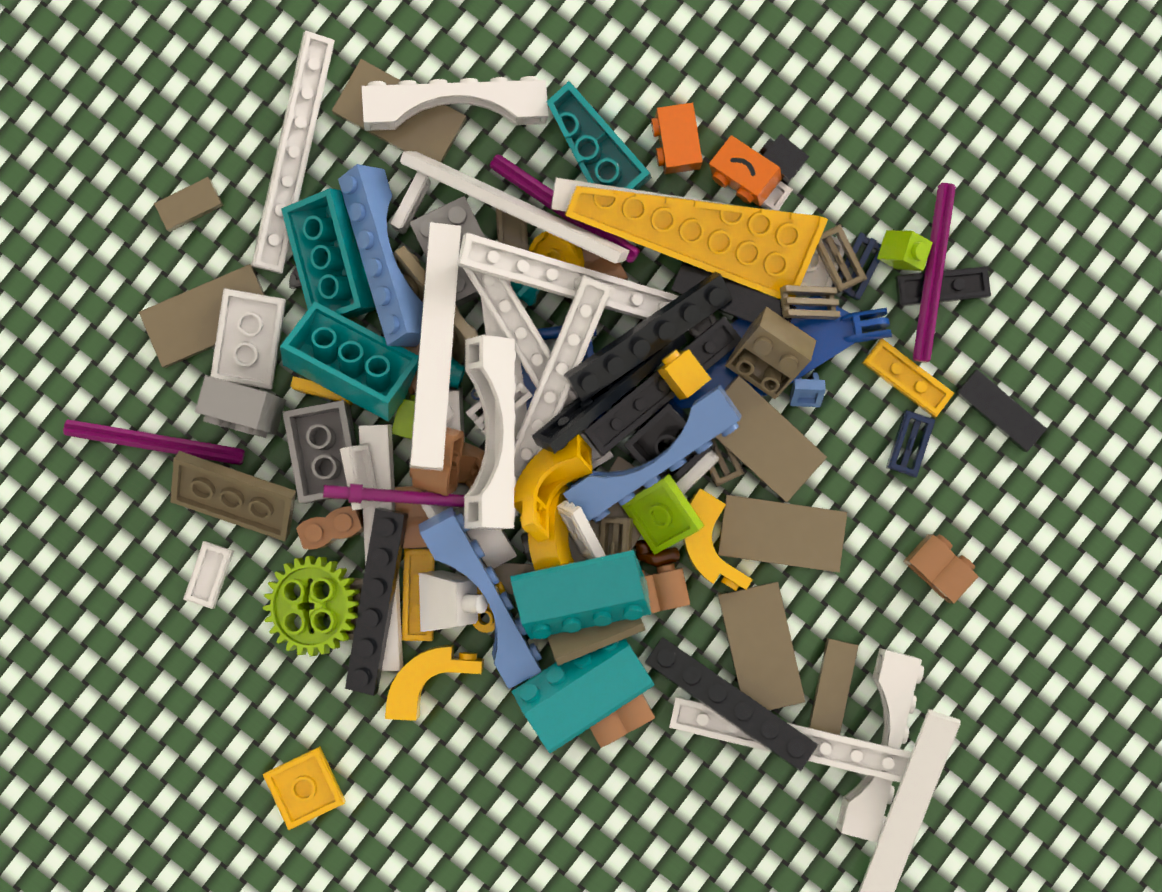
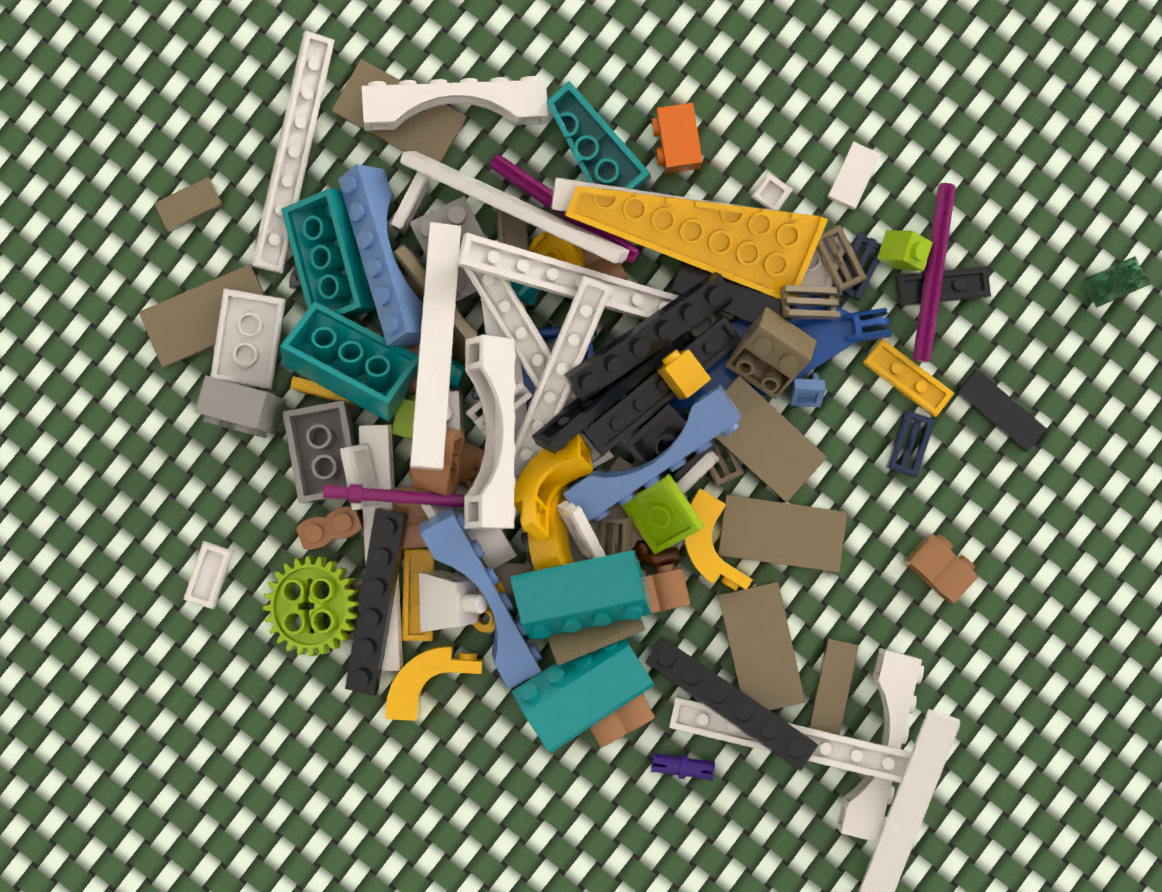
(153, 441): magenta axle -> none
(232, 496): dark tan plate -> none
(304, 788): yellow tile -> none
(683, 766): none -> dark purple pin
(745, 171): orange brick -> none
(785, 155): black brick -> none
(853, 176): none -> white tile
(1115, 282): none -> clear green hips

